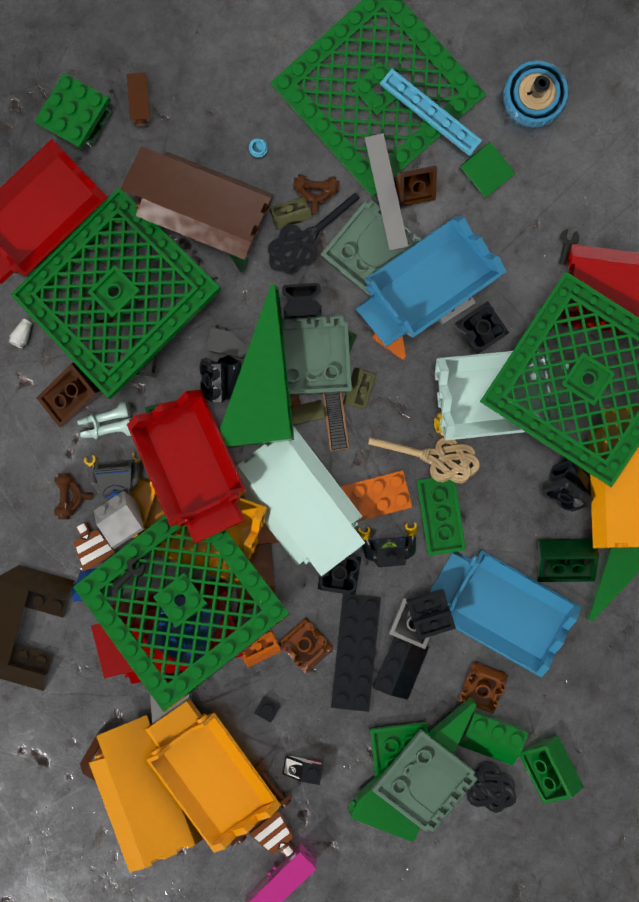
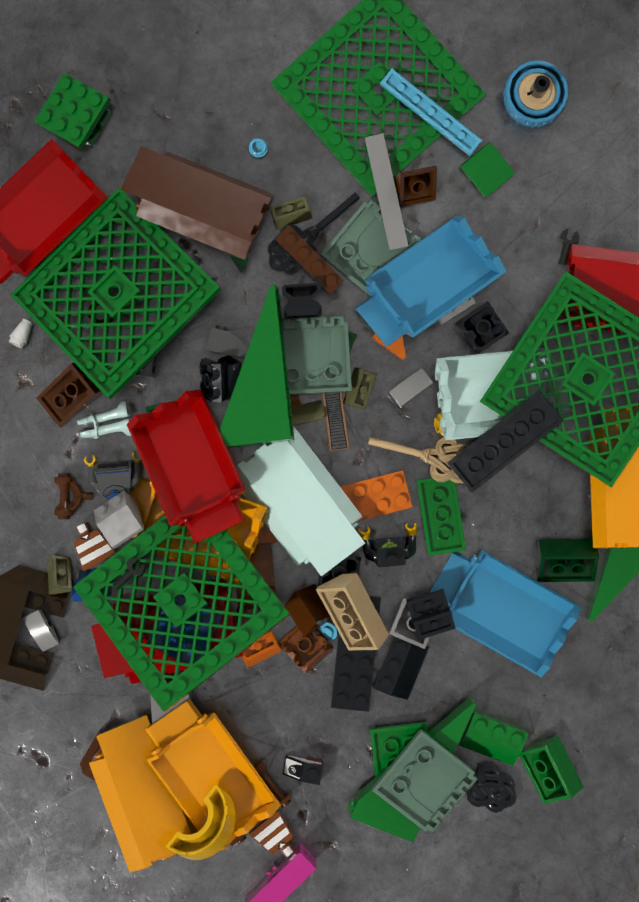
(40, 630): none -> light grey slope
(59, 574): none -> olive slope
(139, 99): reddish brown brick -> none
(215, 831): none -> yellow brick
(267, 709): black plate -> none
(303, 185): reddish brown piece -> none
(307, 610): none -> reddish brown slope
(308, 259): none -> reddish brown arch
(329, 630): none -> medium azure plate
(353, 612): none -> tan slope
(411, 387): none -> light grey slope
(484, 686): dark orange slope -> none
(505, 441): none -> black plate
(570, 487): black piece -> none

